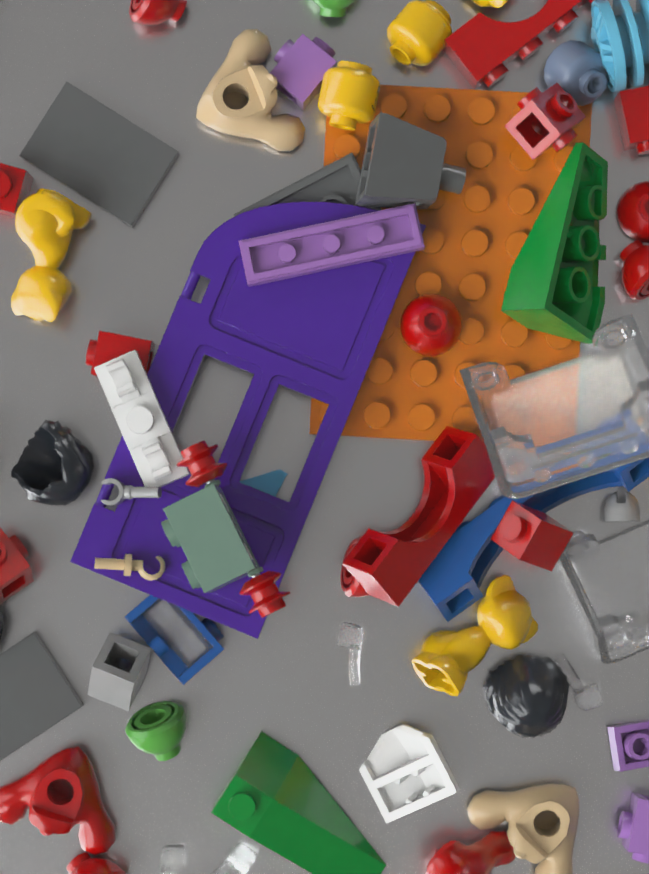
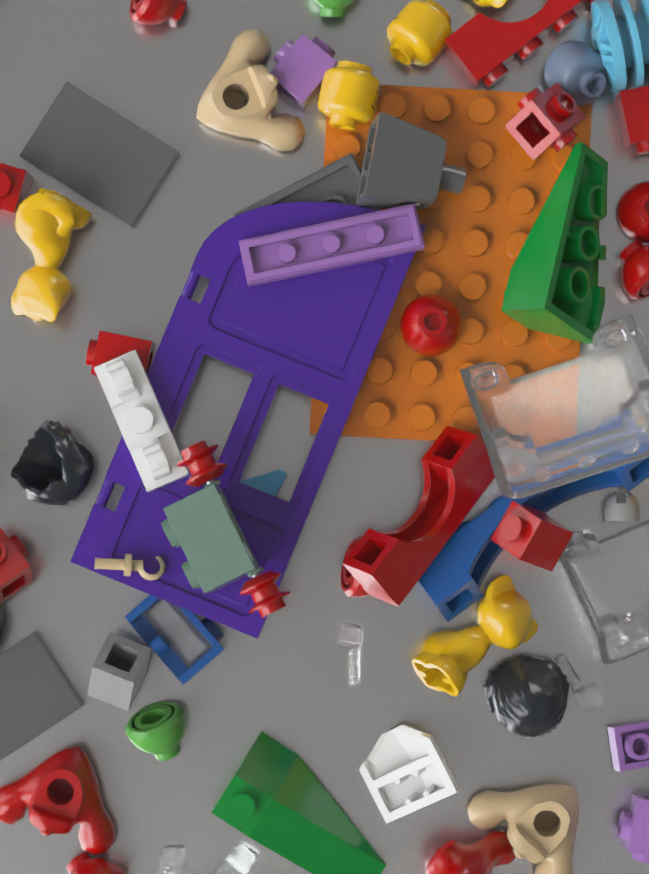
(130, 492): light grey hand -> none

